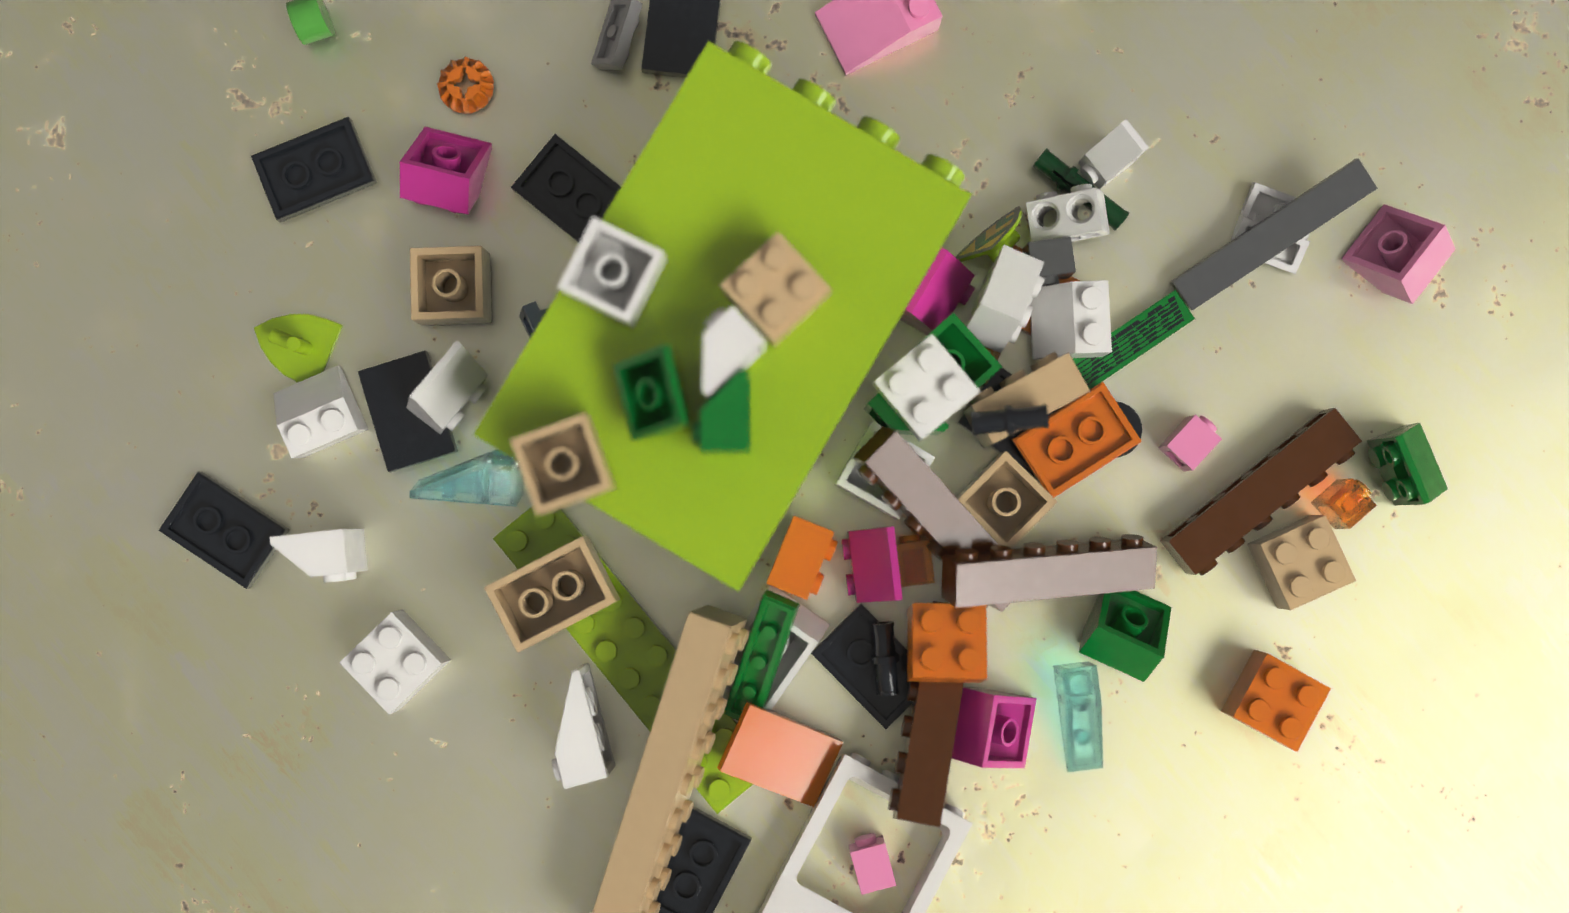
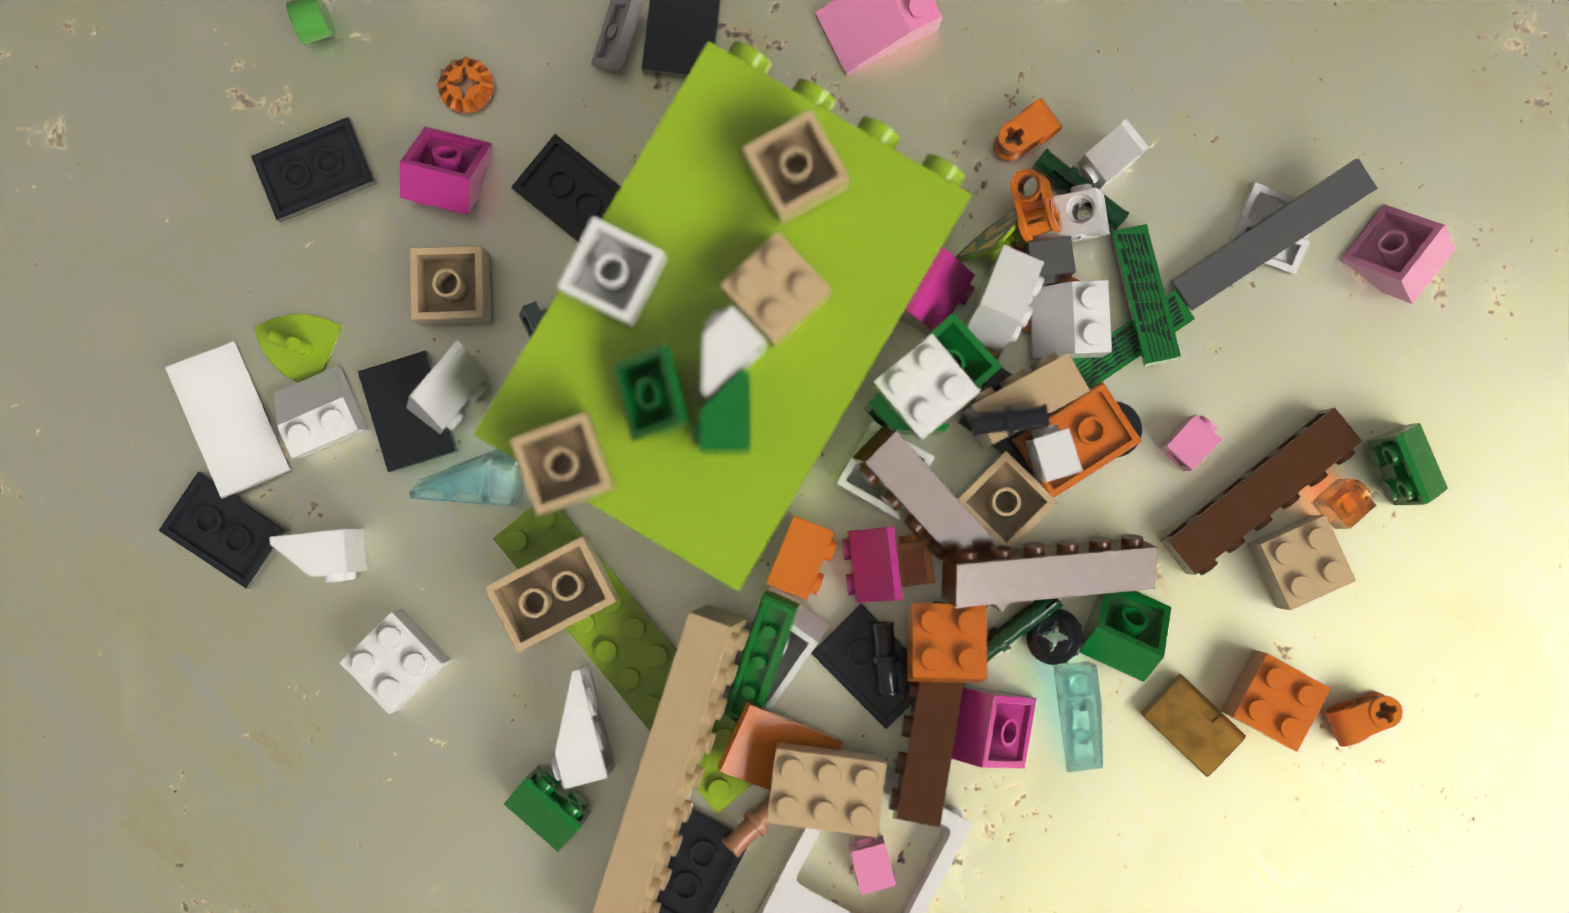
(227, 419): none -> white tile
(548, 807): none -> green slope
(749, 829): none -> nougat pin
(796, 167): none -> tan brick
(826, 789): none -> tan brick
(1017, 626): none -> dark green pin
(1029, 128): none -> orange piece
(1035, 212): none -> orange piece
(1052, 453): none -> white brick
(1065, 650): none -> black gear
(1145, 295): none -> green tile
(1193, 725): none -> pearl gold piece
(1357, 719): none -> orange piece

